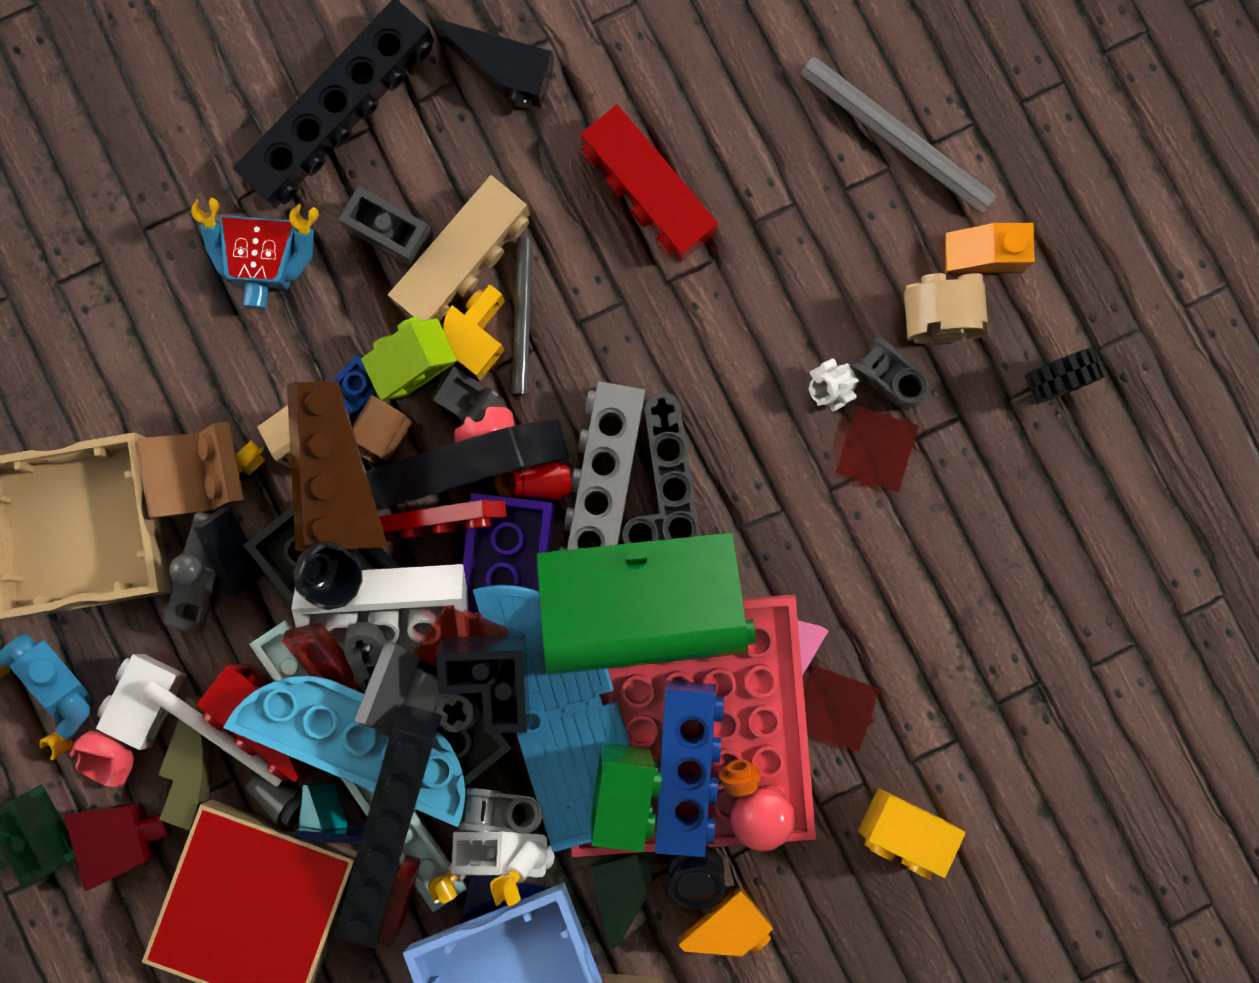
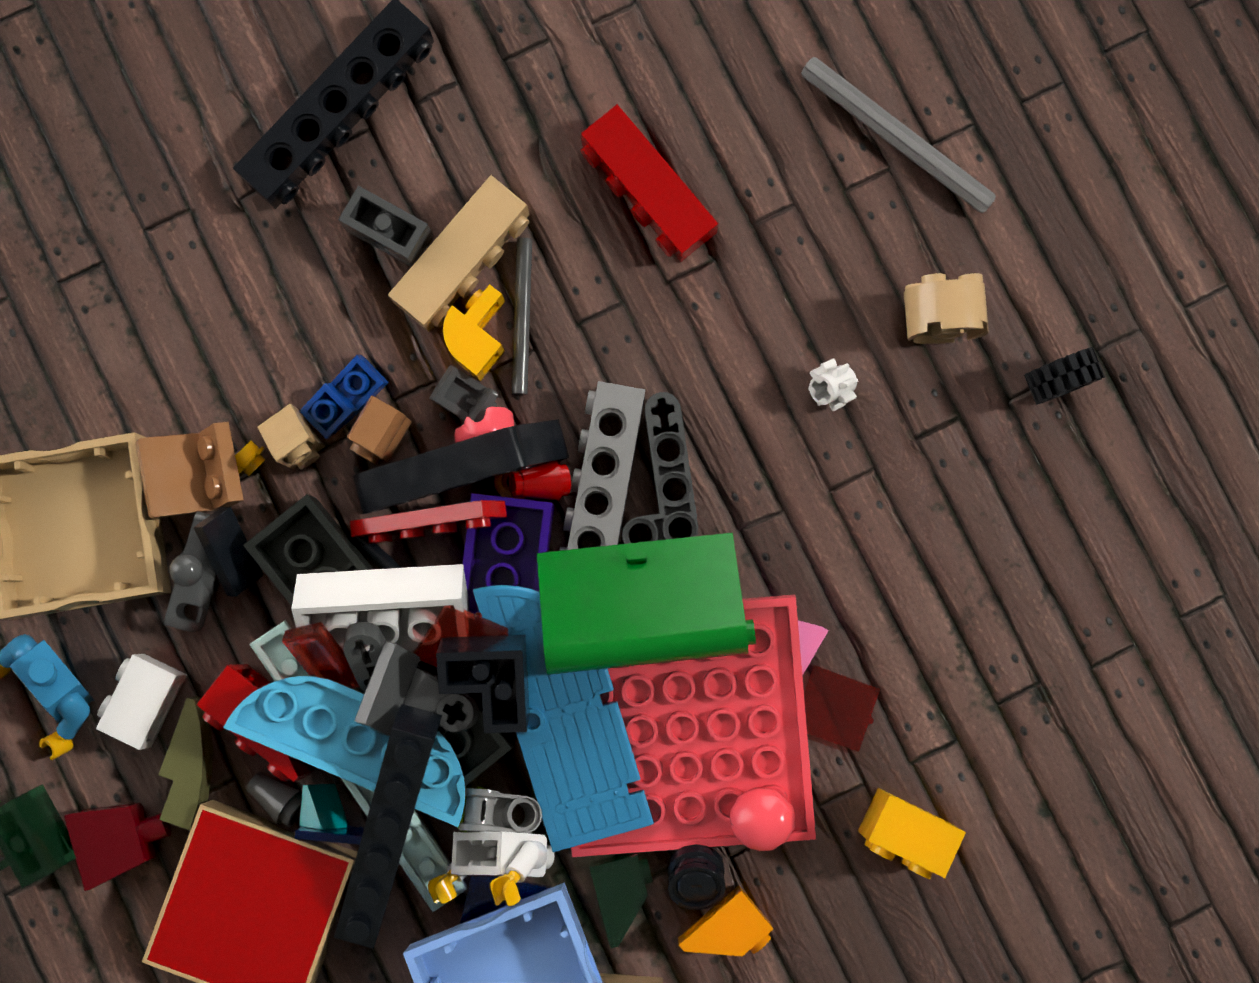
(103, 758): coral hair -> none
(195, 720): white bar -> none
(257, 250): torso -> none
(327, 471): reddish brown wedge -> none
(327, 575): black hair -> none
(399, 901): clear red tile -> none
(408, 358): lime brick -> none
(509, 66): black slope -> none
(622, 797): green brick -> none
(674, 831): blue brick -> none
(740, 778): orange plate -> none
(877, 449): clear red piece -> none
(889, 373): dark grey piece -> none
(990, 248): light orange slope -> none

